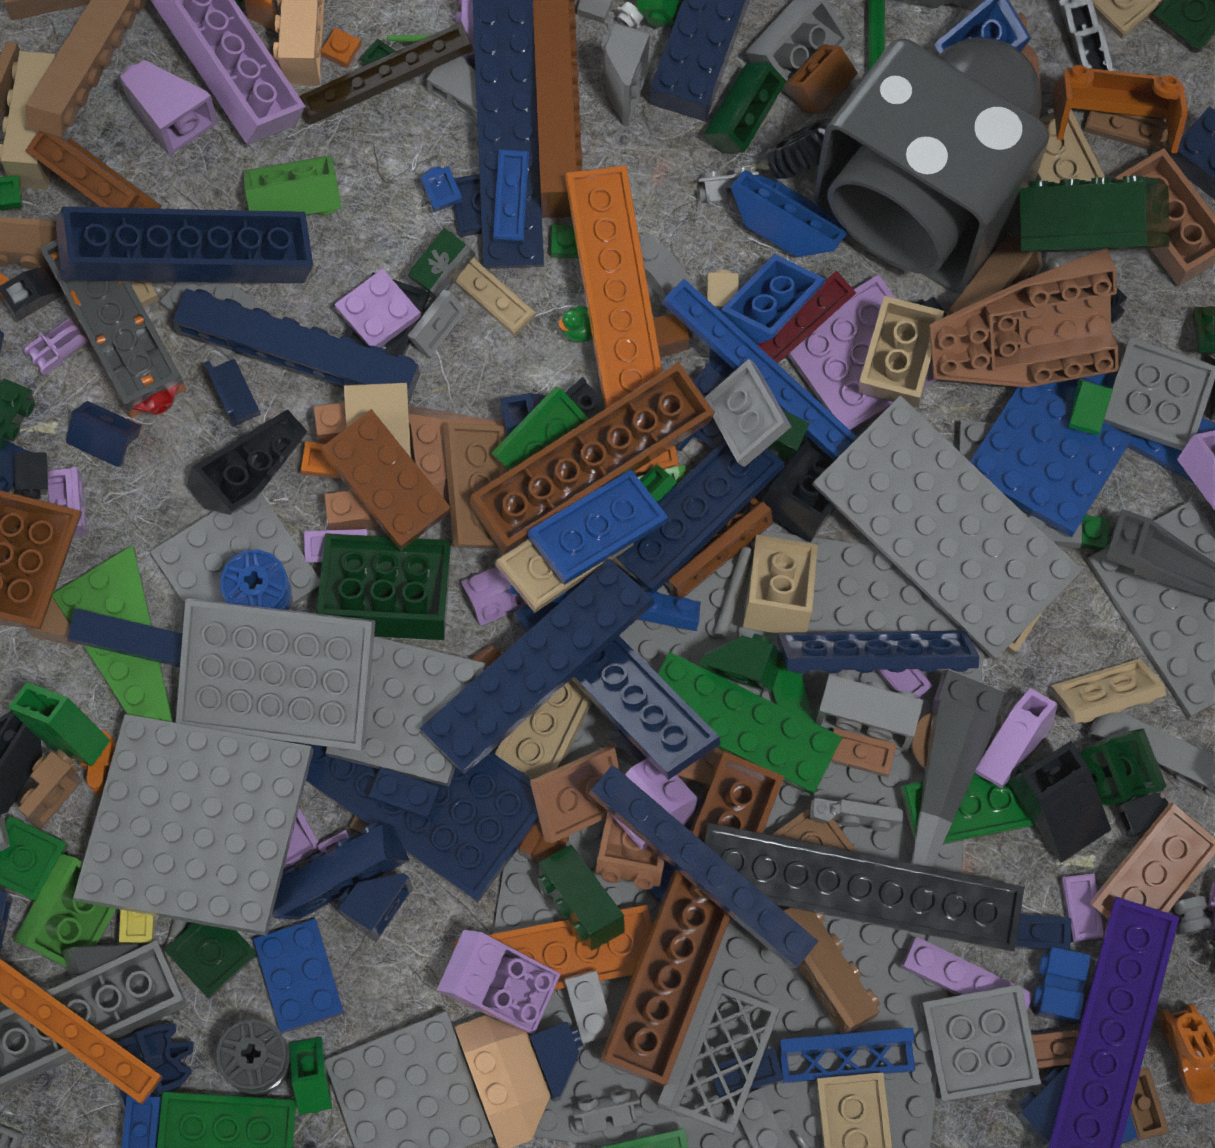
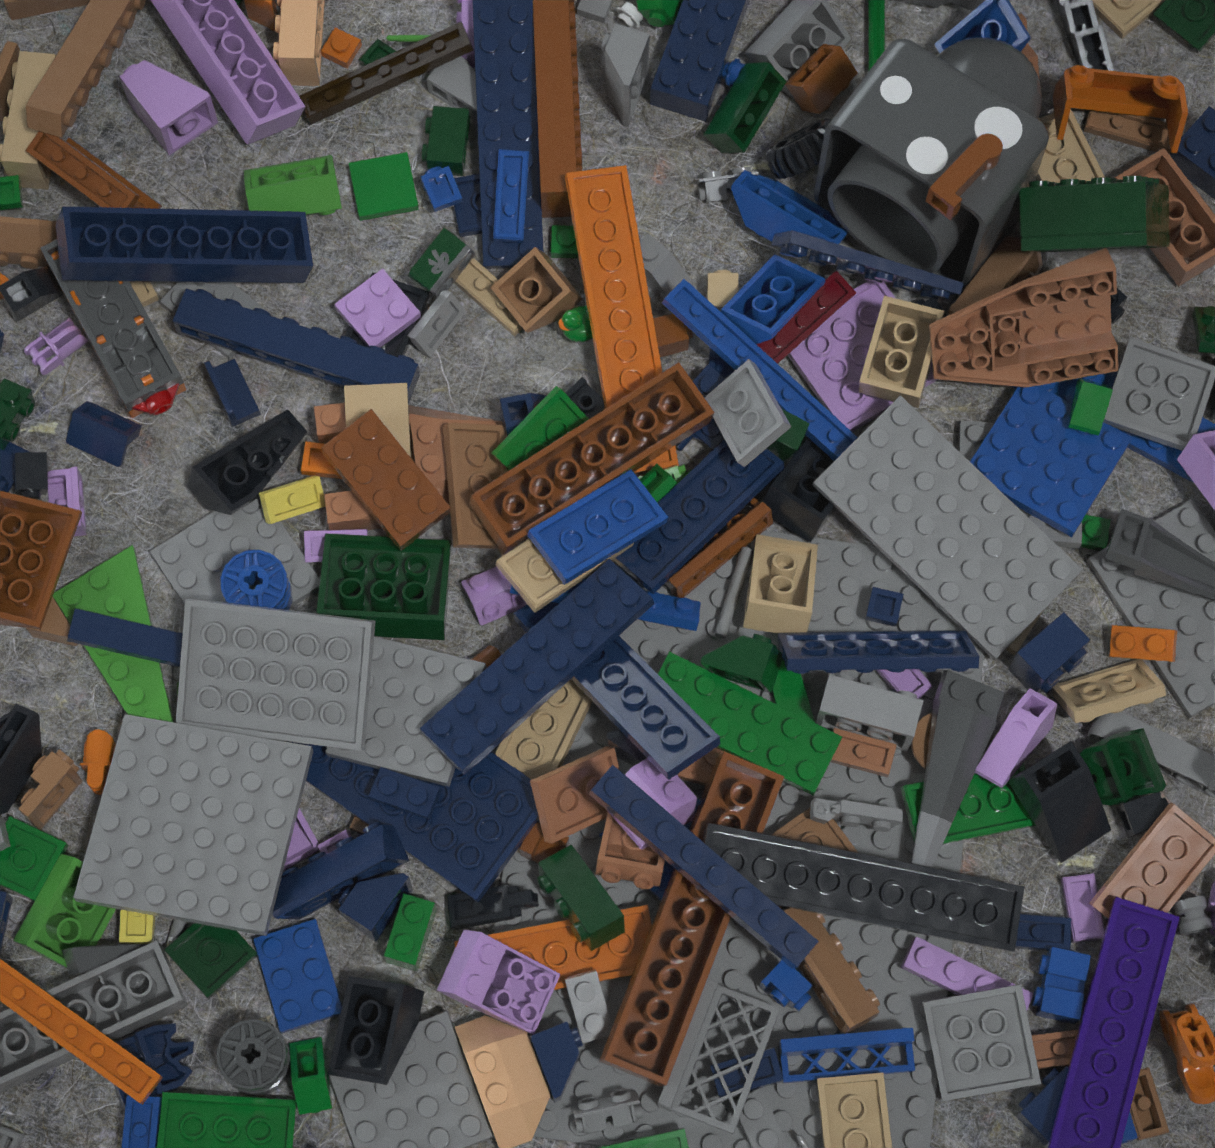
(59, 723): green brick -> none
(292, 499): none -> light yellow plate
(374, 1029): none -> black slope
(383, 186): none -> green tile
(410, 932): none -> green brick
(447, 139): none -> dark green brick
(496, 905): none -> black hinge
(536, 291): none -> medium nougat slope
(732, 71): none -> blue plate
(787, 986): none -> blue brick
(874, 267): none -> dark blue plate
(884, 606): none -> dark blue plate
(947, 189): none -> dark orange leg
(1050, 653): none -> dark blue brick
(1143, 643): none -> orange plate

